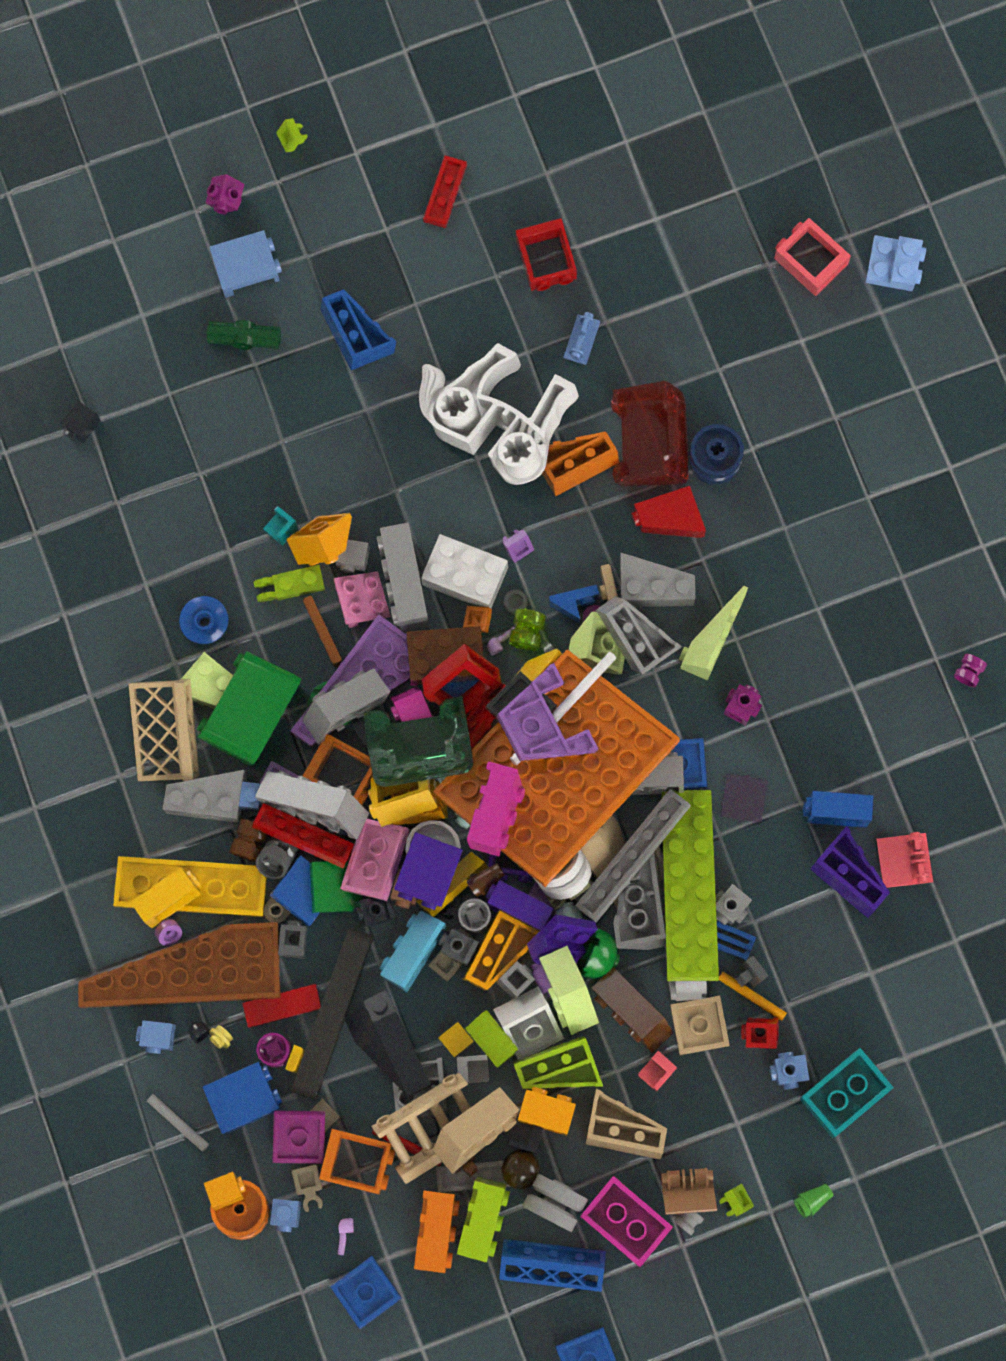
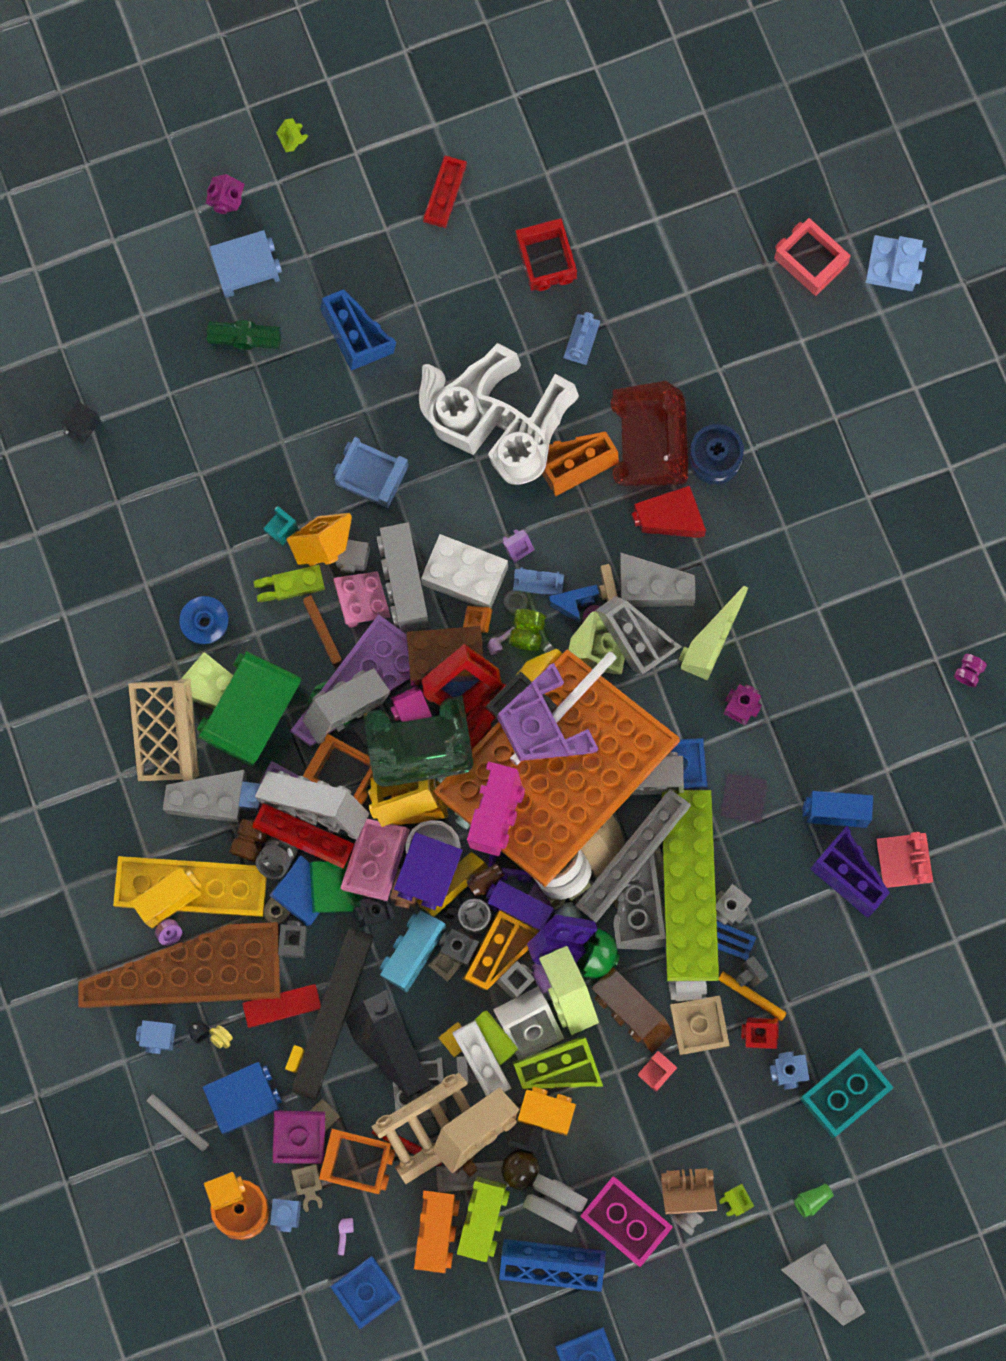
(274, 1050): magenta wheel -> none
(370, 473): none -> medium blue panel
(481, 1058): none -> white tile
(538, 582): none -> medium blue hinge
(623, 1129): tan wedge -> none
(825, 1283): none -> light grey wing

